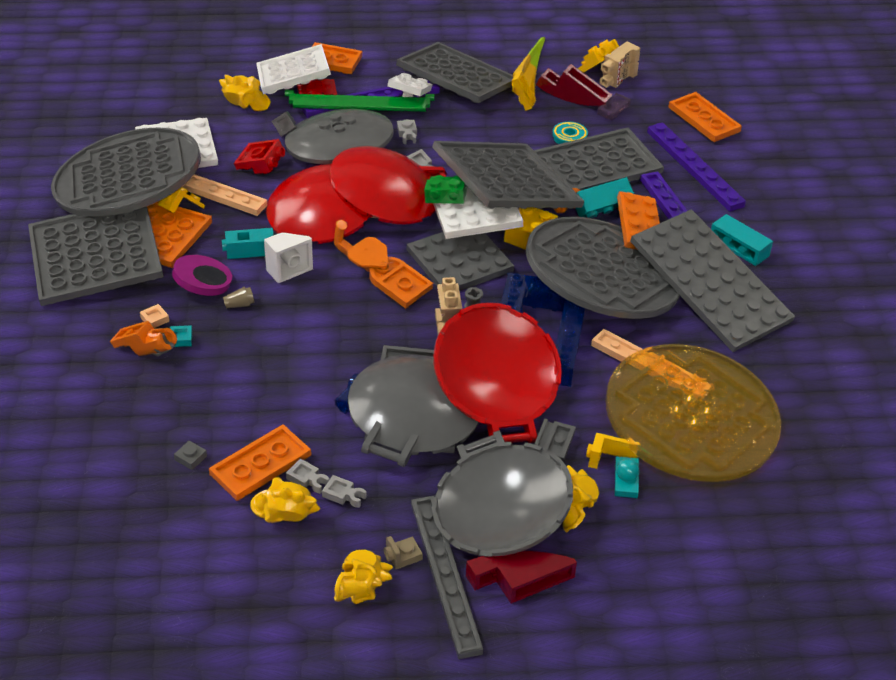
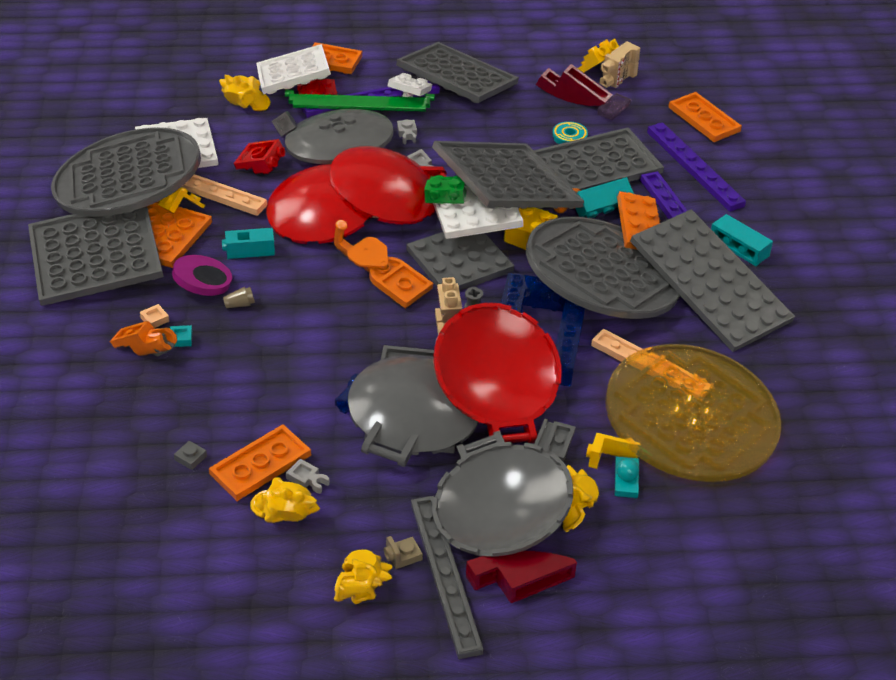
(288, 255): white slope -> none
(341, 490): light grey plate -> none
(525, 76): yellow plate -> none

